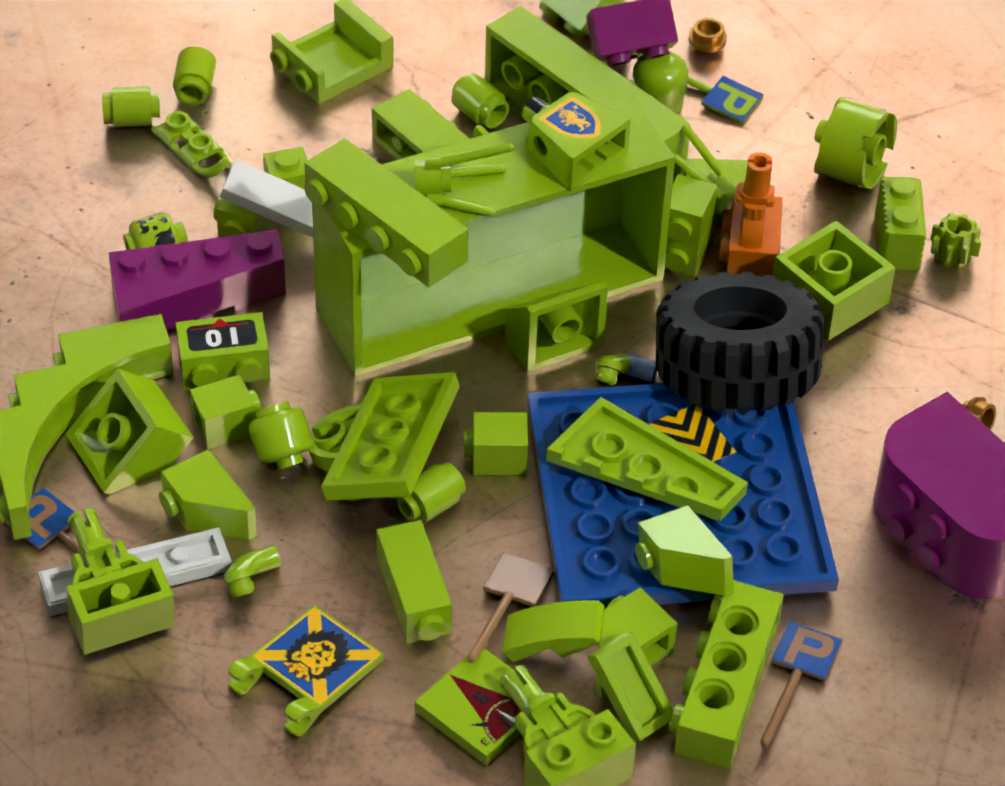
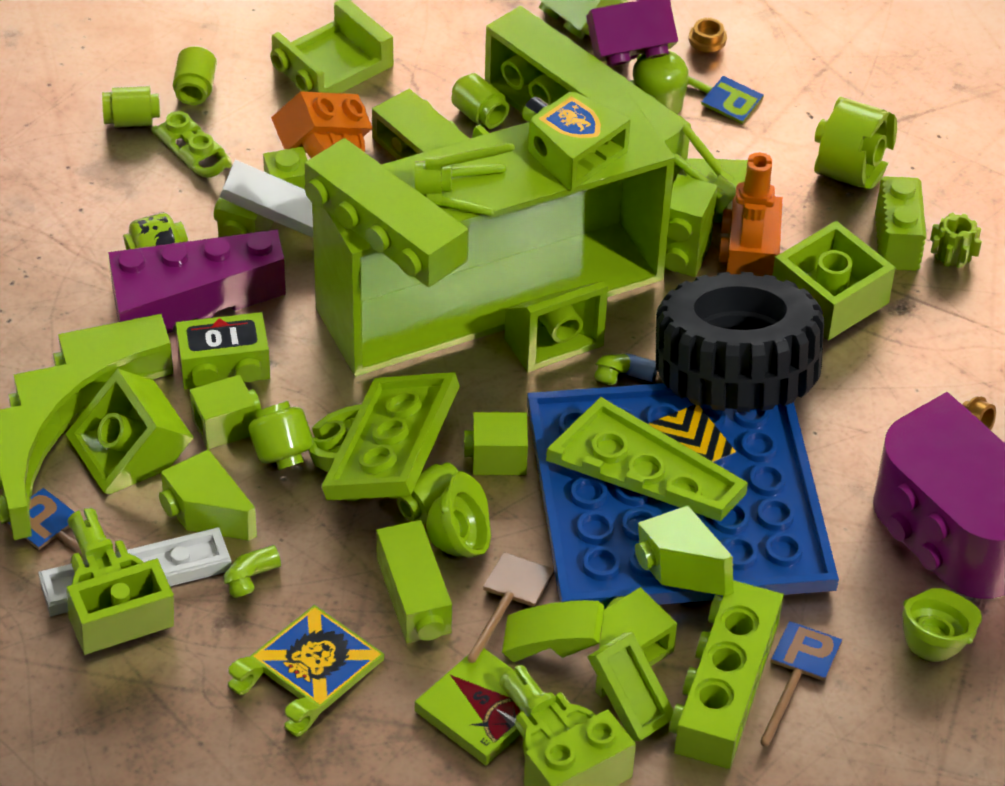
(321, 120): none -> orange brick
(460, 518): none -> lime hat
(939, 624): none -> lime hat

